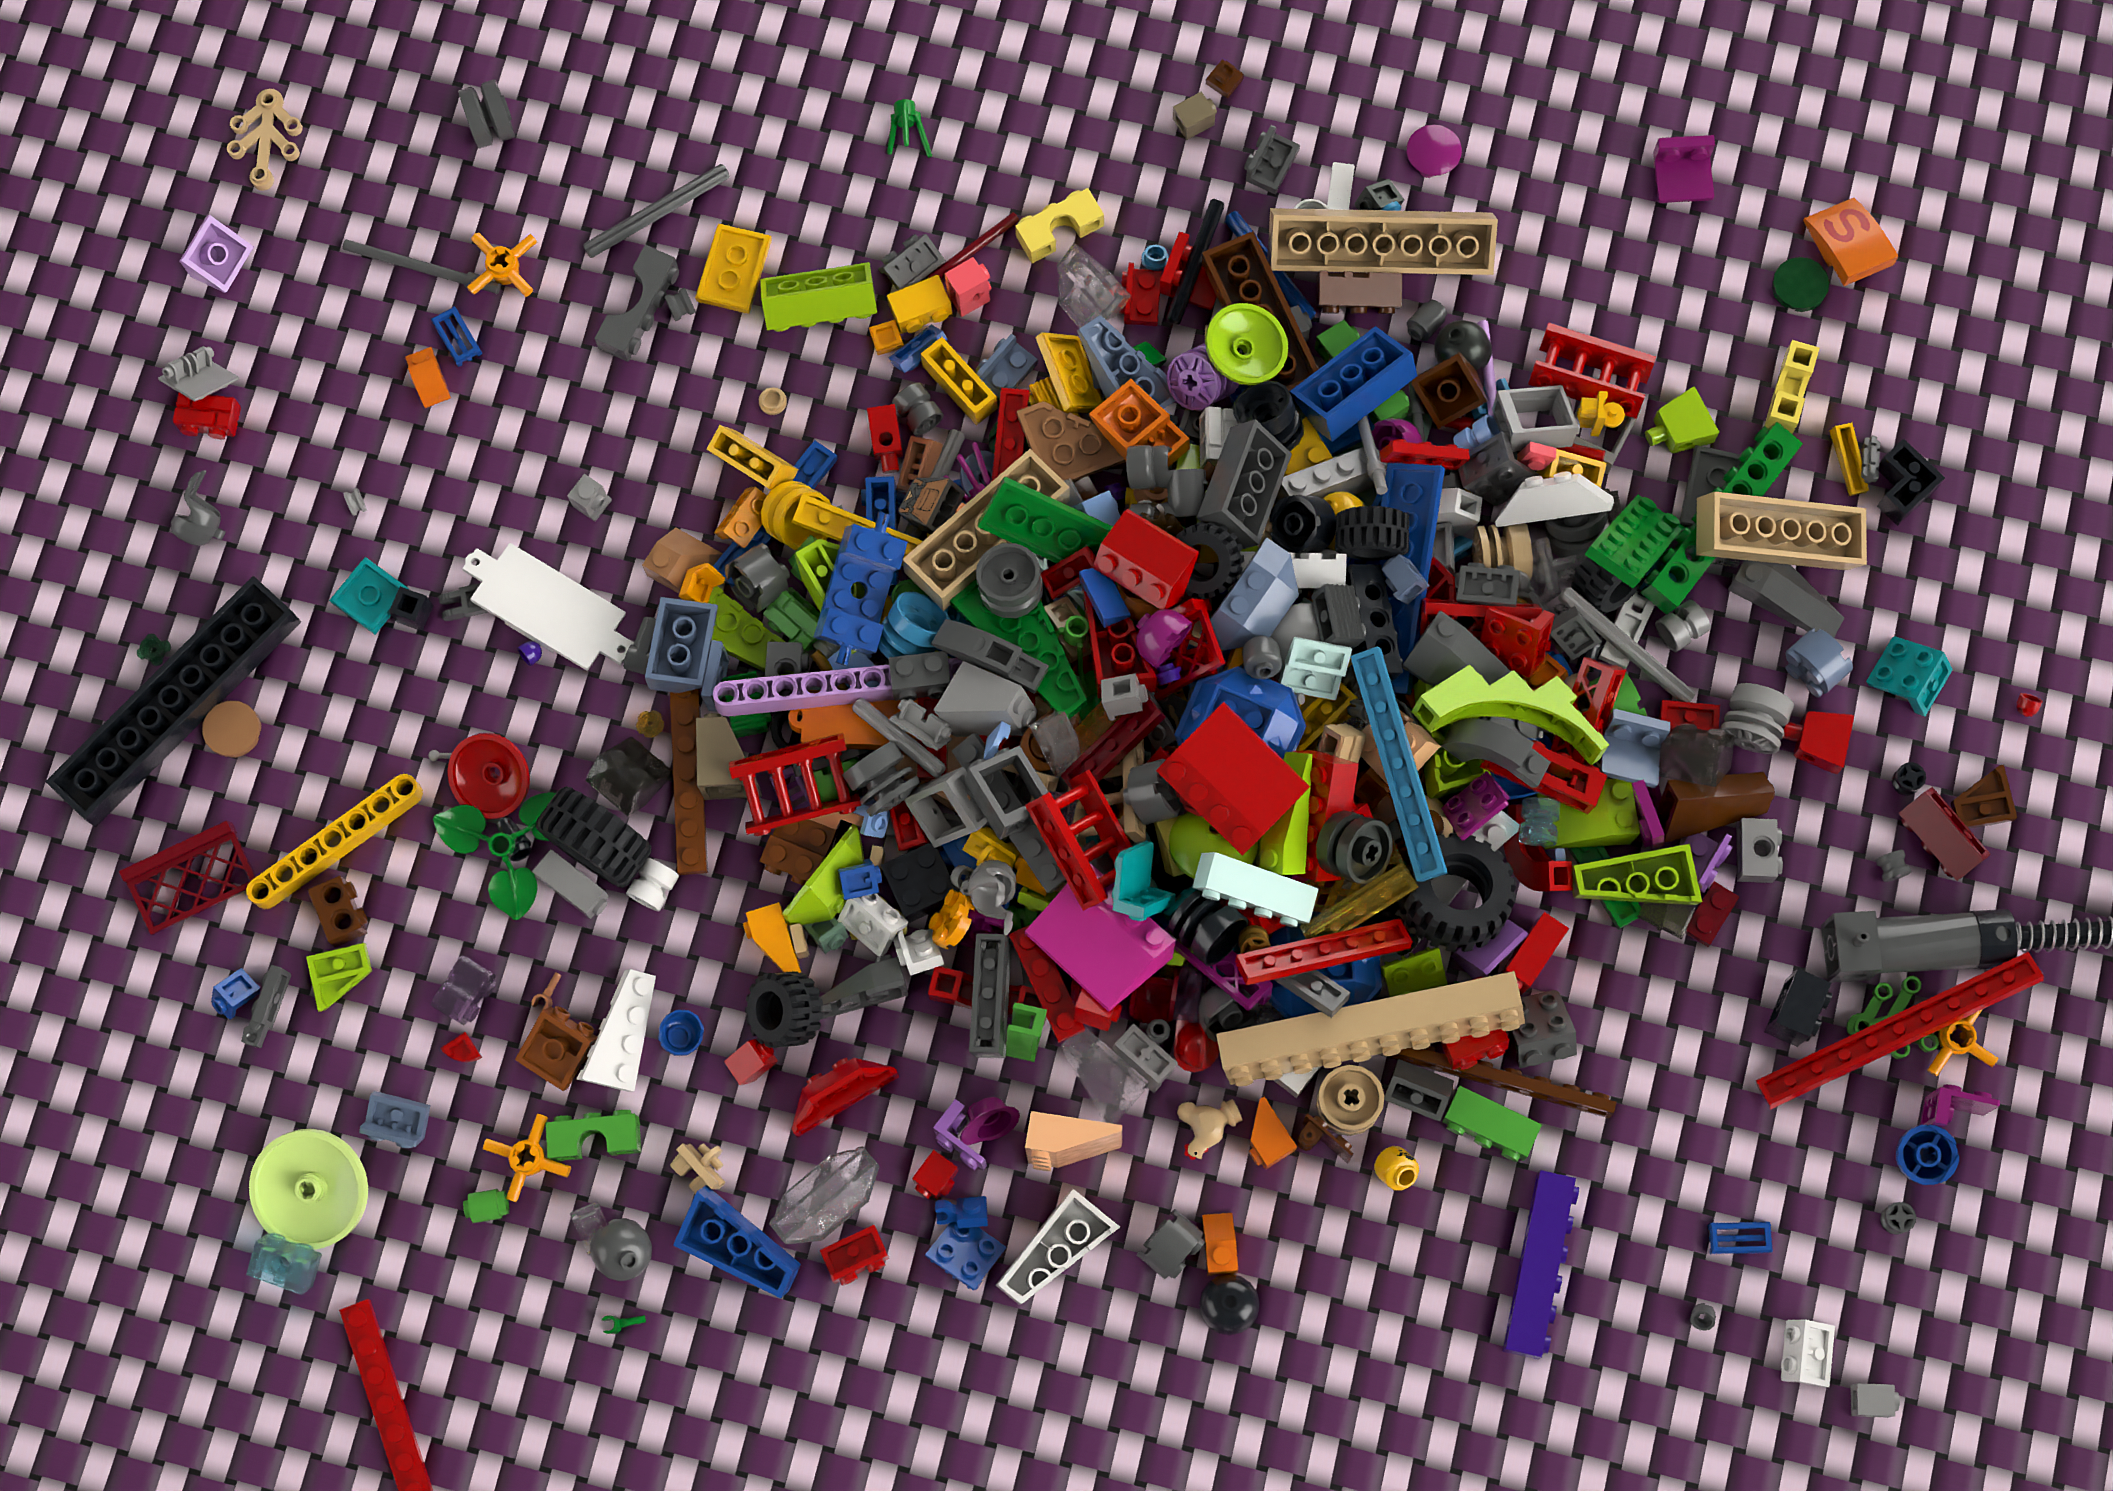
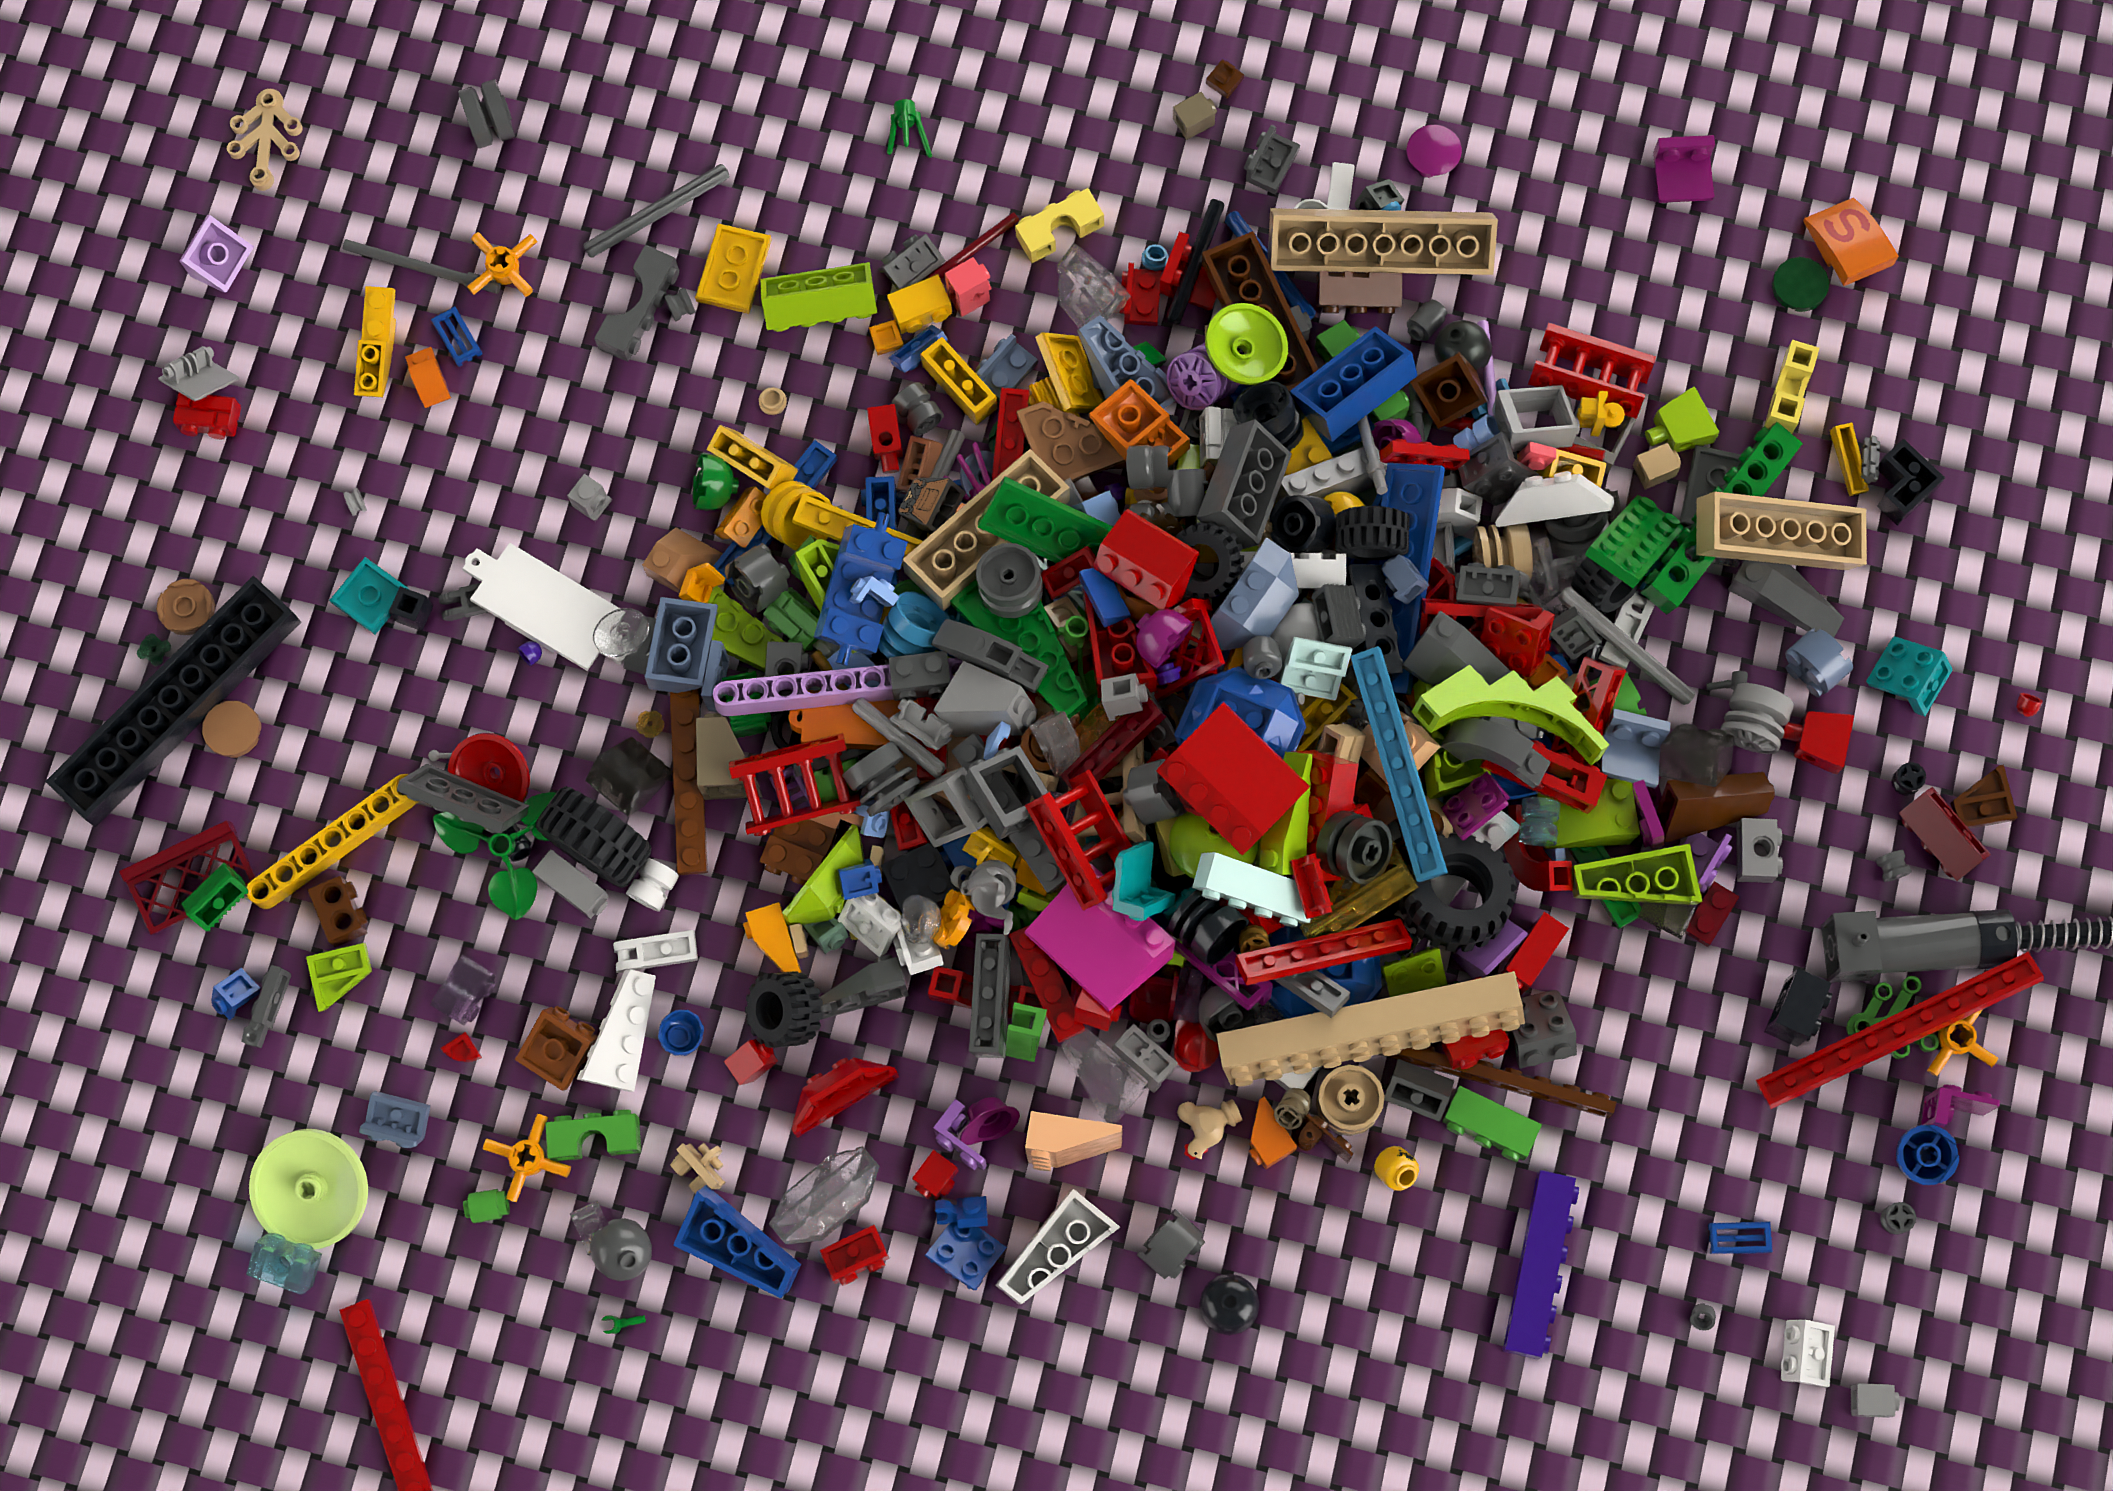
(185, 606): none -> medium nougat tile
(203, 519): dark grey hair -> none
(215, 897): none -> green brick
(376, 342): none -> yellow slope
(462, 798): none -> dark grey plate
(547, 992): nougat hand -> none
(621, 632): none -> clear dish
(656, 951): none -> white plate
(713, 483): none -> green cylinder
(879, 590): none -> light blue bracket
(920, 919): none -> clear helmet
(1220, 1244): orange slope -> none
(1292, 1108): none -> dark tan wheel
(1311, 886): none -> red hinge
(1657, 465): none -> tan brick
(1685, 624): light grey wheel -> none
(1699, 714): red plate -> none
(1737, 678): none -> dark grey hand

